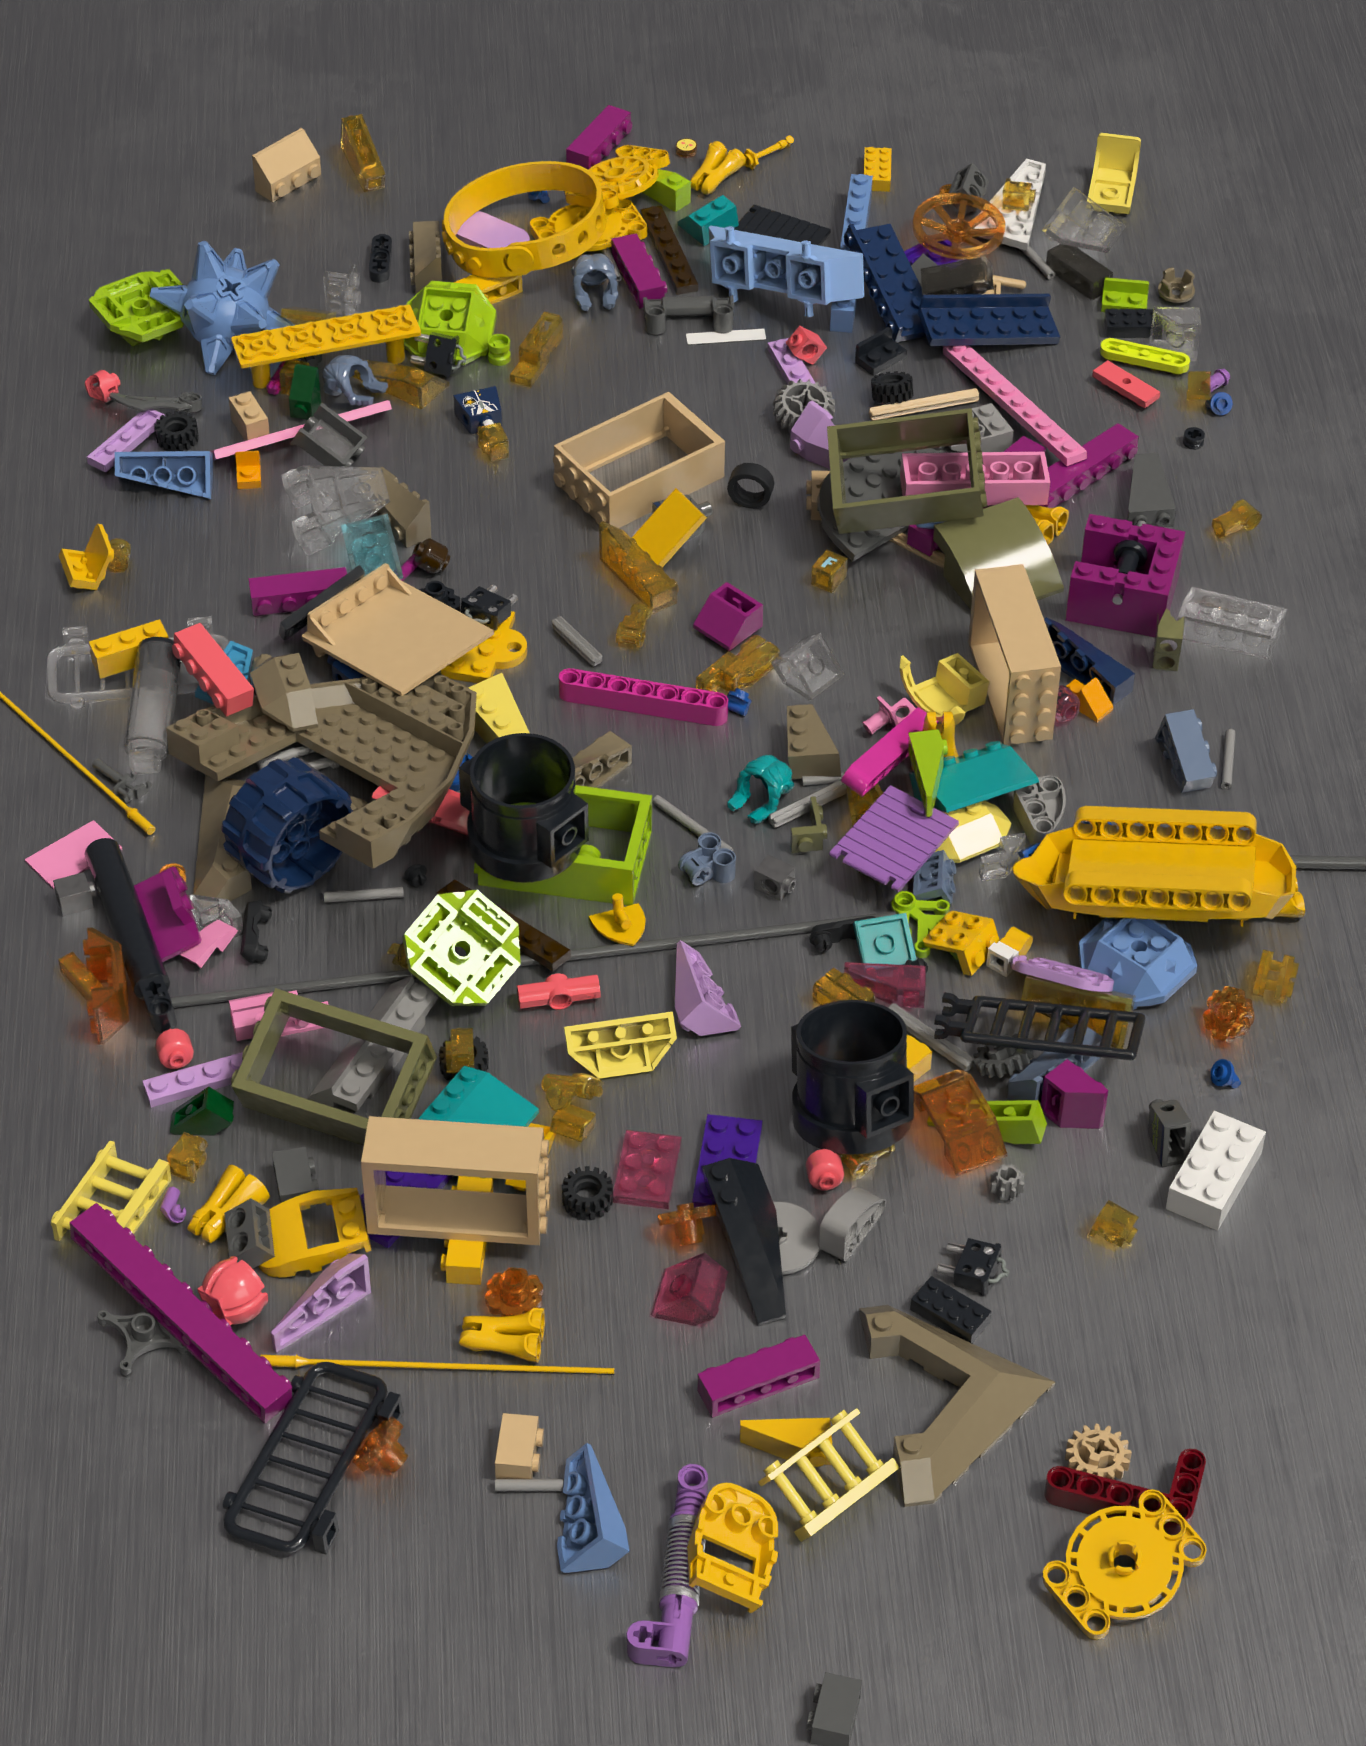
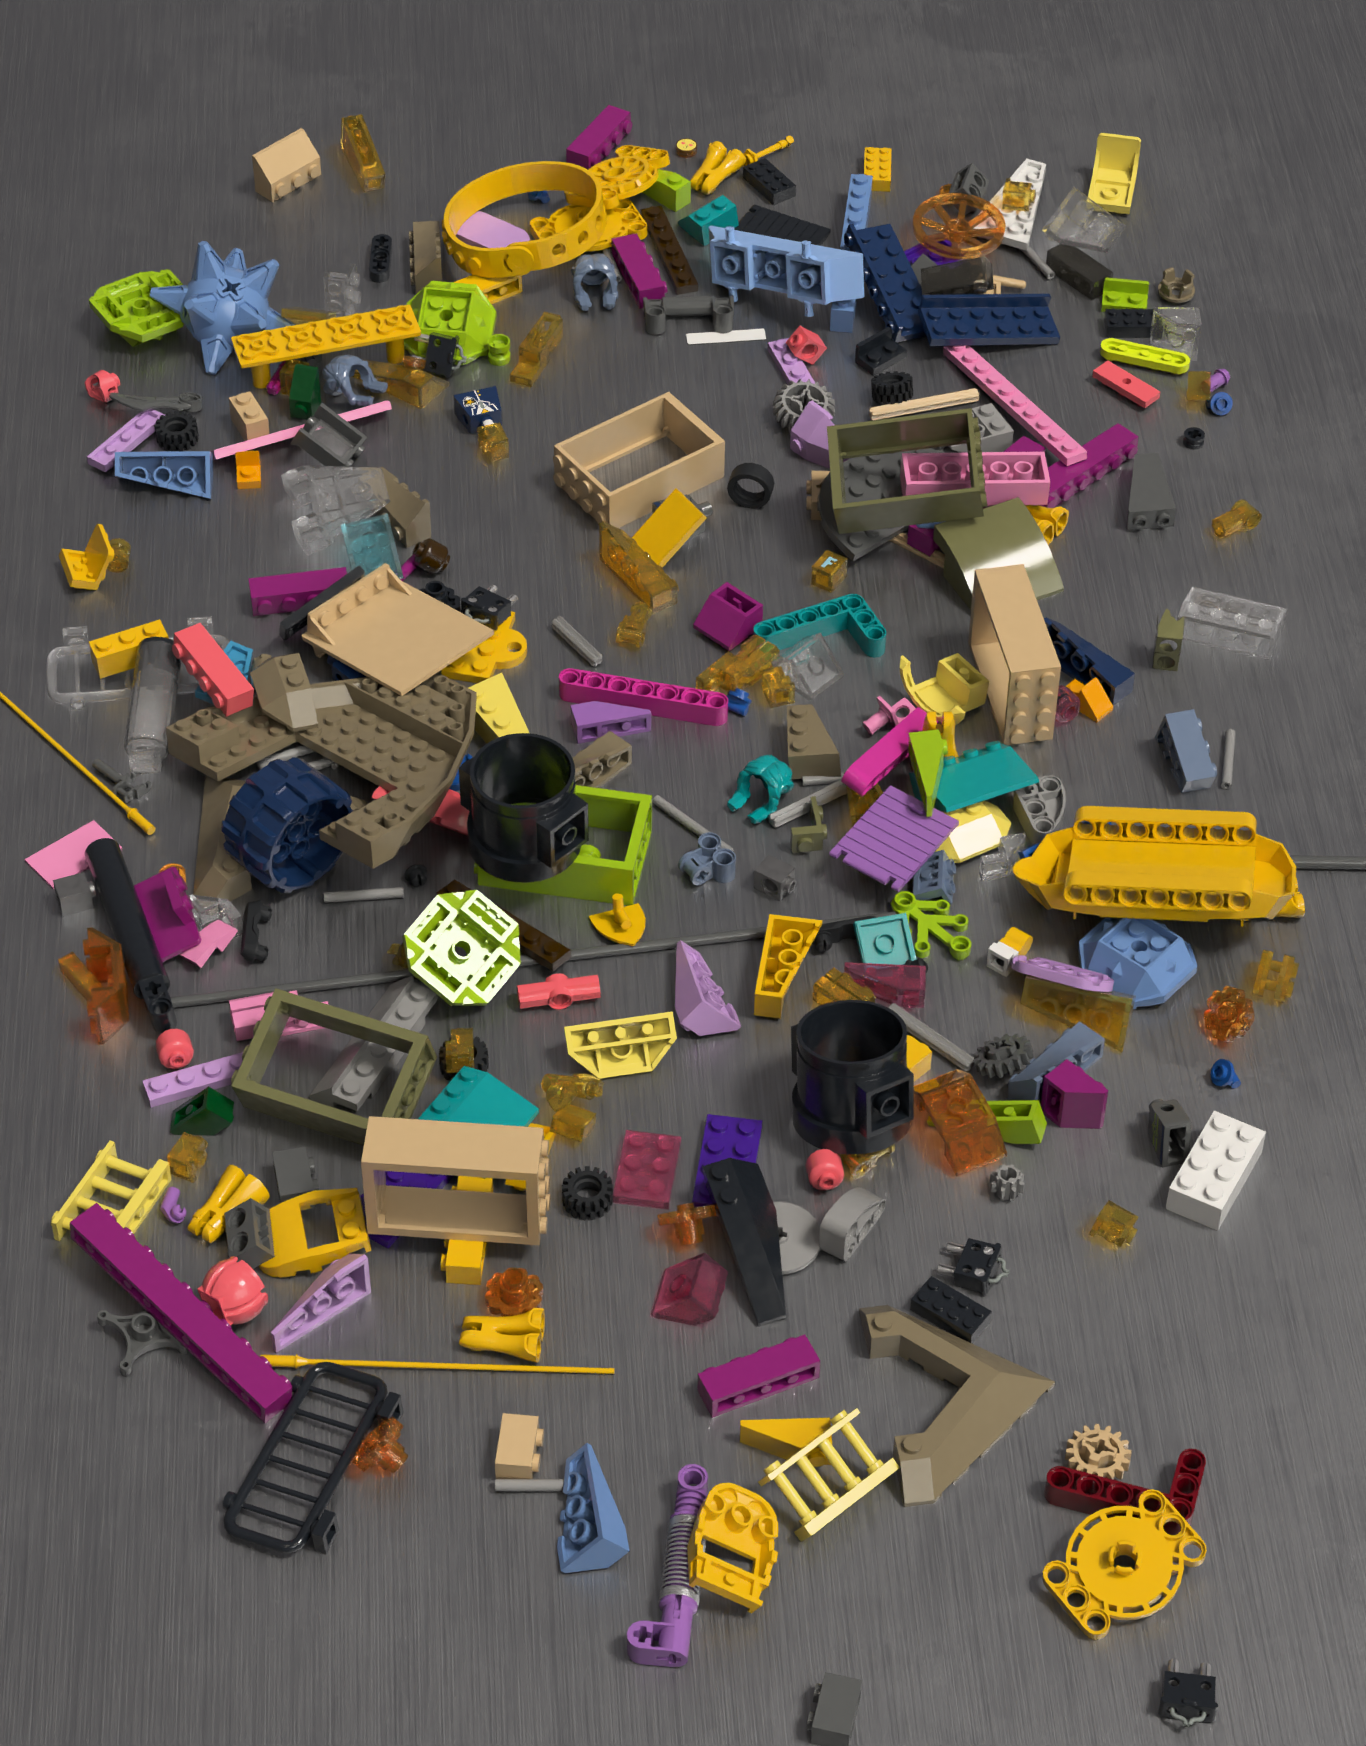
(414, 362): none -> clear orange tile
(597, 718): none -> medium lavender slope
(769, 181): none -> black piece
(777, 687): none -> clear yellow brick
(782, 954): none -> yellow wedge
(827, 617): none -> teal beam
(966, 936): yellow bracket -> none
(972, 1008): black bar -> none
(1124, 575): magenta piece -> none
(1188, 1695): none -> black piece

